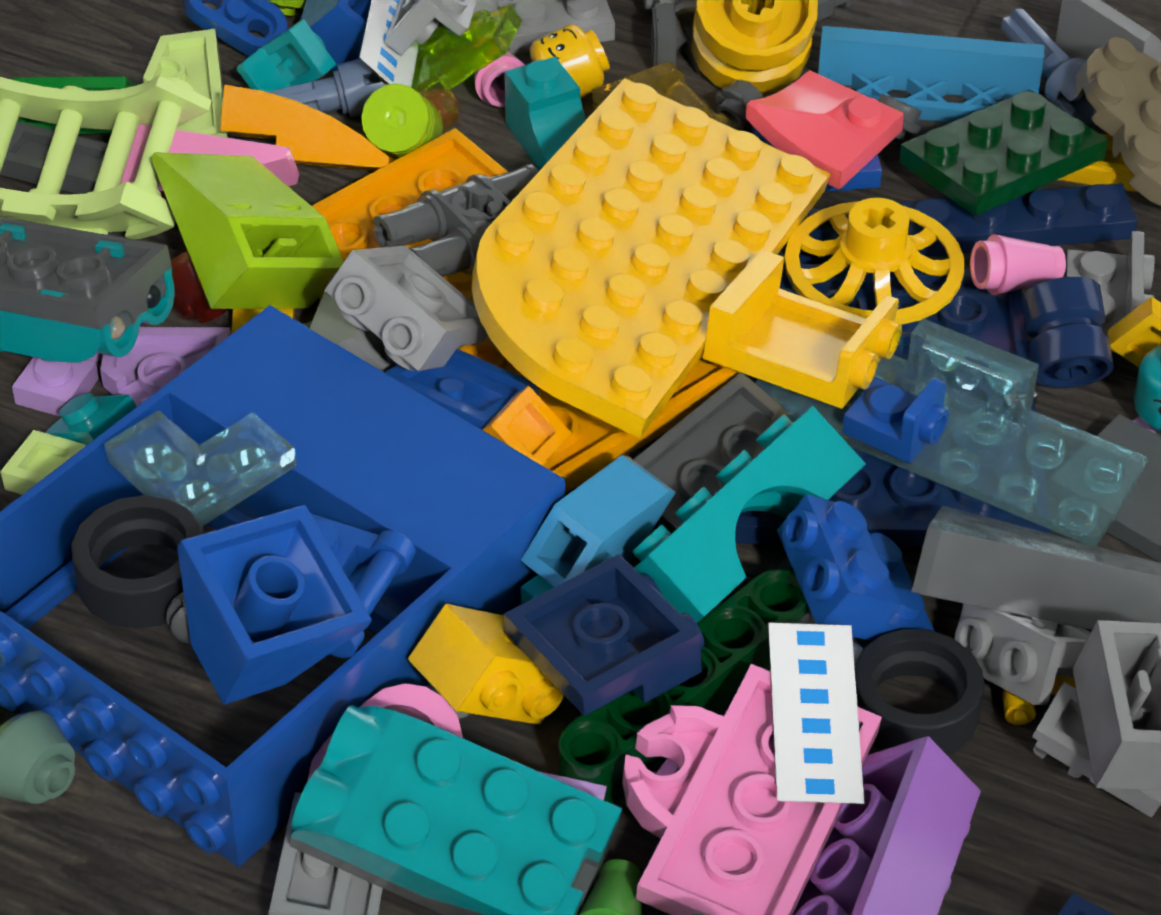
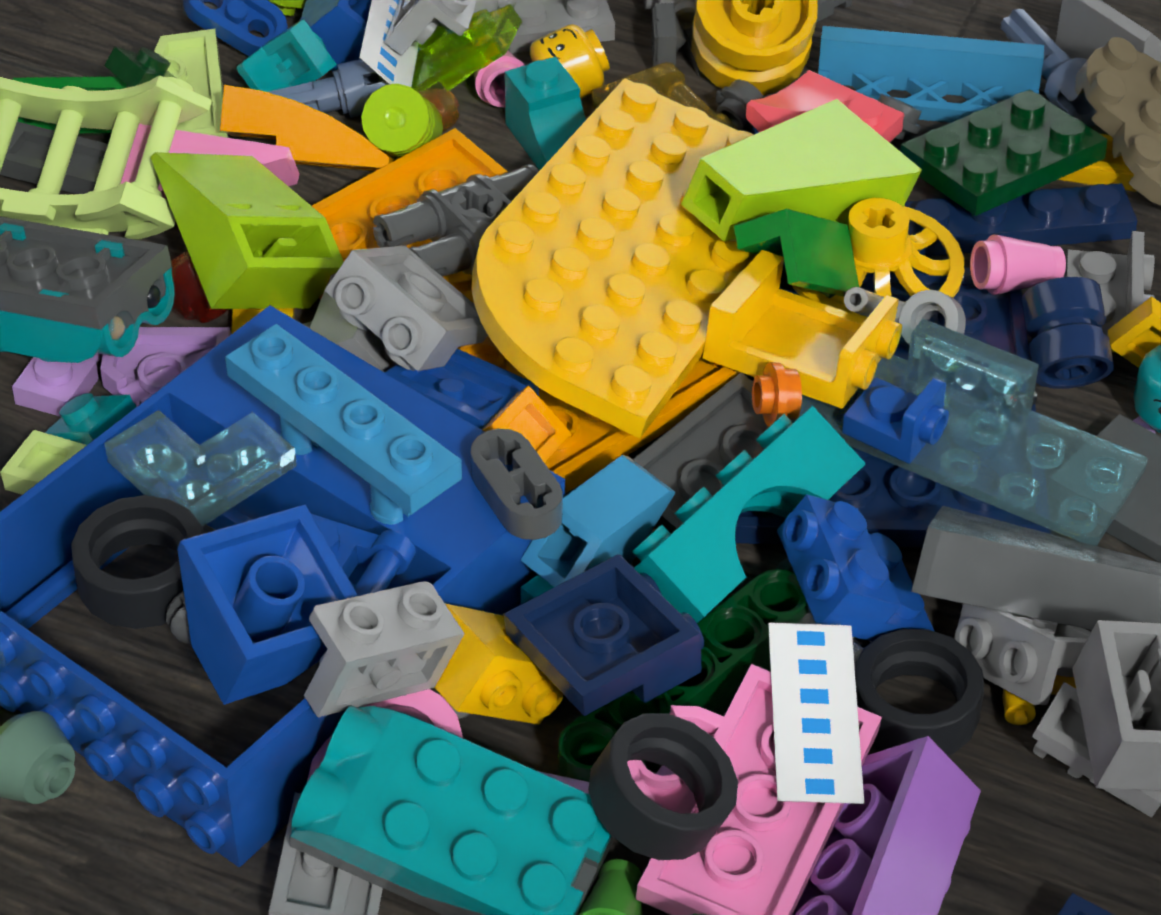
(137, 67): none -> dark green plate
(349, 422): none -> dark azure plate
(381, 647): none -> light grey bracket
(504, 488): none -> dark grey beam
(639, 820): none -> black tyre
(777, 393): none -> orange plate
(806, 164): none -> lime slope
(813, 248): none -> green panel
(910, 313): none -> light grey plate

